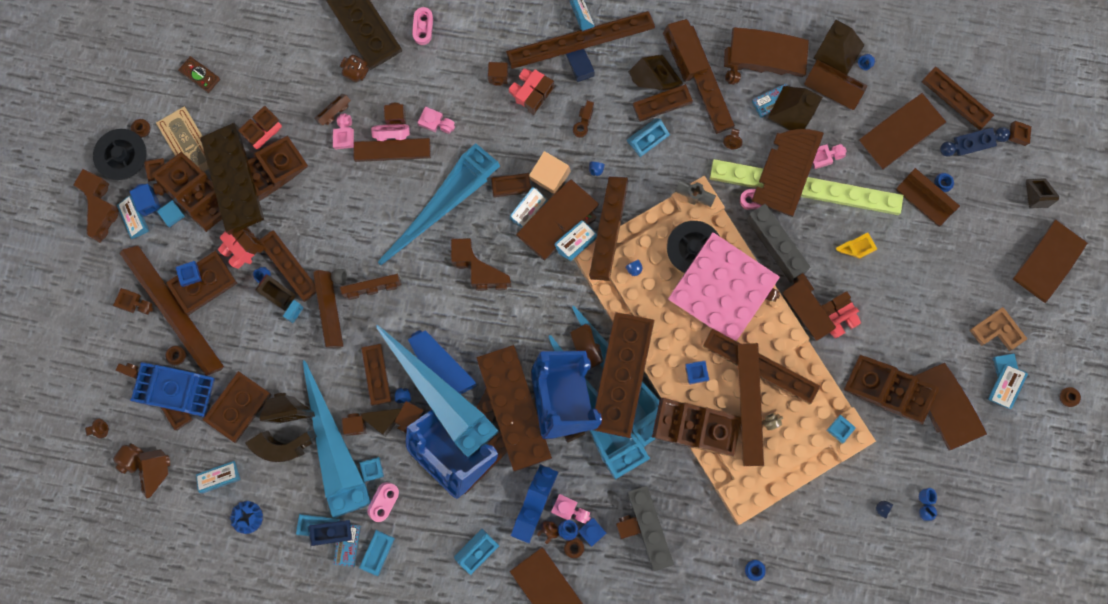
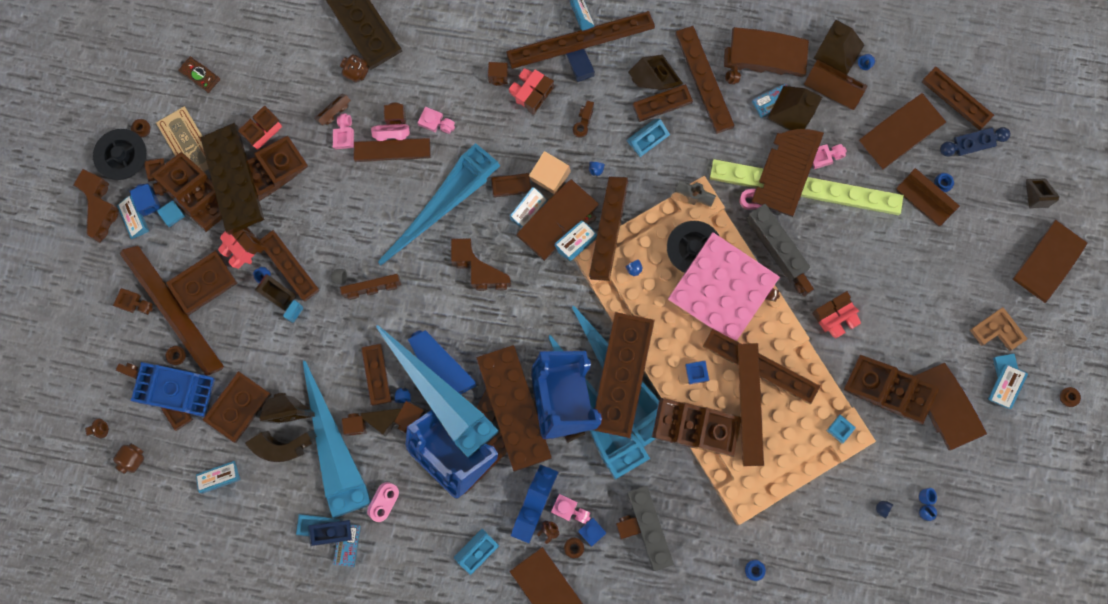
(152, 470): reddish brown slope -> none
(188, 273): blue plate -> none
(254, 521): blue gear -> none
(328, 309): reddish brown tile -> none
(371, 469): dark azure tile -> none
(377, 553): dark azure tile -> none
(422, 27): bright pink plate -> none
(571, 527): blue plate -> none
(584, 341): reddish brown slope -> none
(685, 49): reddish brown panel -> none
(733, 140): reddish brown plate -> none
(772, 421): dark tan plate -> none
(809, 310): reddish brown panel -> none
(858, 247): yellow slope -> none
(1020, 133): reddish brown plate -> none

